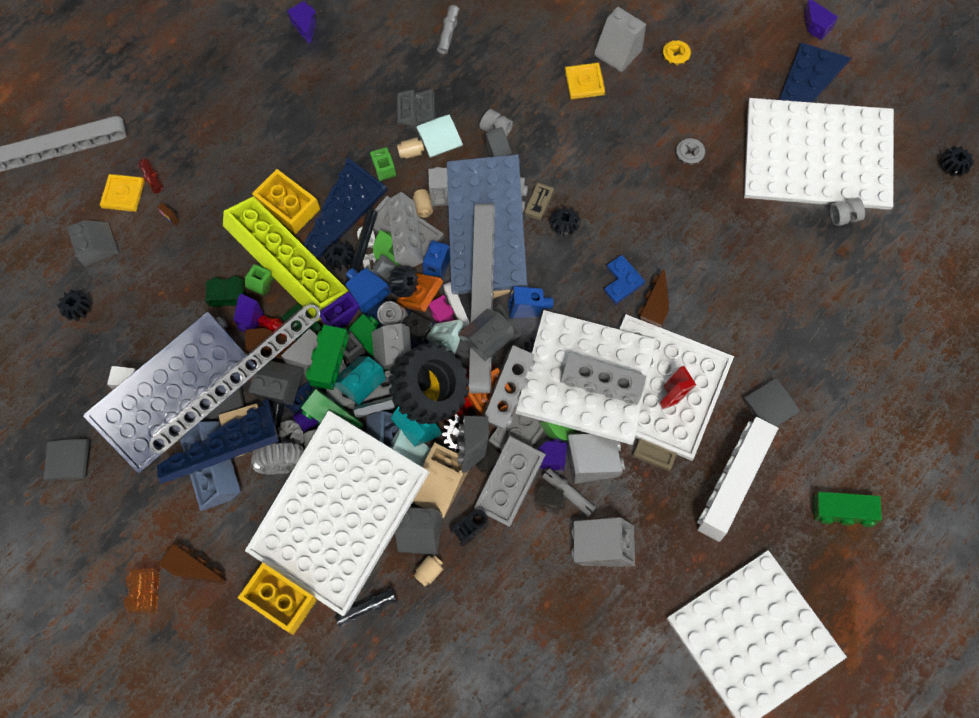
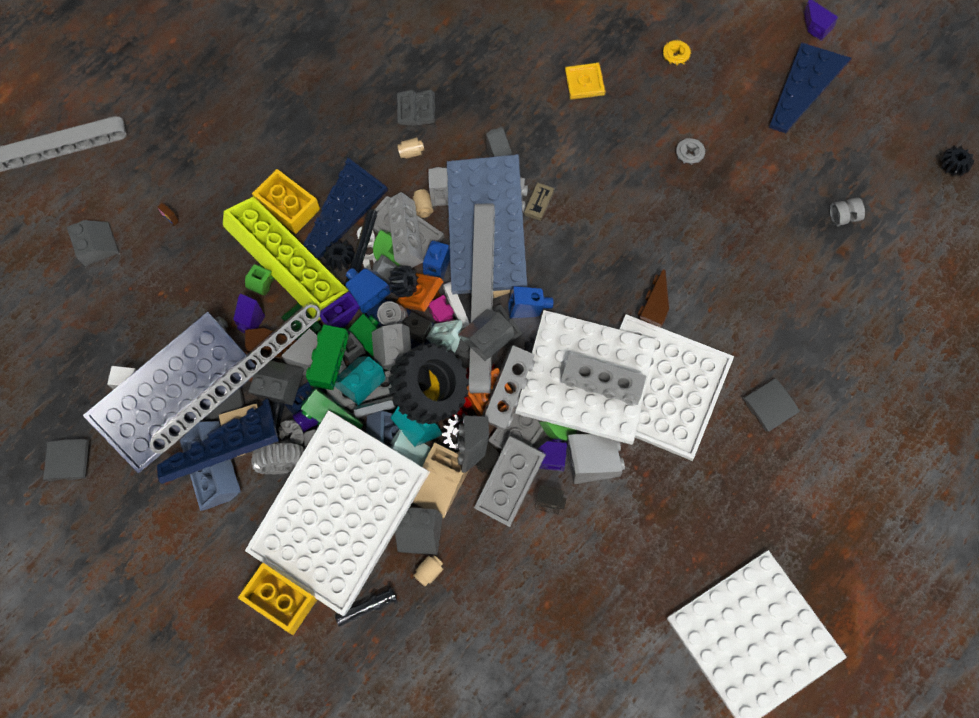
(74, 305): black gear -> none
(122, 192): yellow plate -> none
(142, 591): clear orange brick -> none
(150, 176): clear red pin -> none
(183, 566): reddish brown slope -> none
(224, 292): dark green brick -> none
(270, 323): red pin -> none
(303, 20): dark purple slope -> none
(383, 164): bright green brick -> none
(439, 136): light aqua slope -> none
(449, 25): light grey pin -> none
(469, 528): black piece -> none
(493, 120): light grey wheel -> none
(565, 221): black gear -> none
(569, 492): light grey pin -> none
(603, 542): light grey slope -> none
(620, 39): light grey slope -> none
(627, 280): blue plate -> none
(654, 455): dark tan tile -> none
(677, 387): red panel -> none
(738, 477): white brick -> none
(819, 153): white plate -> none
(847, 509): green brick -> none

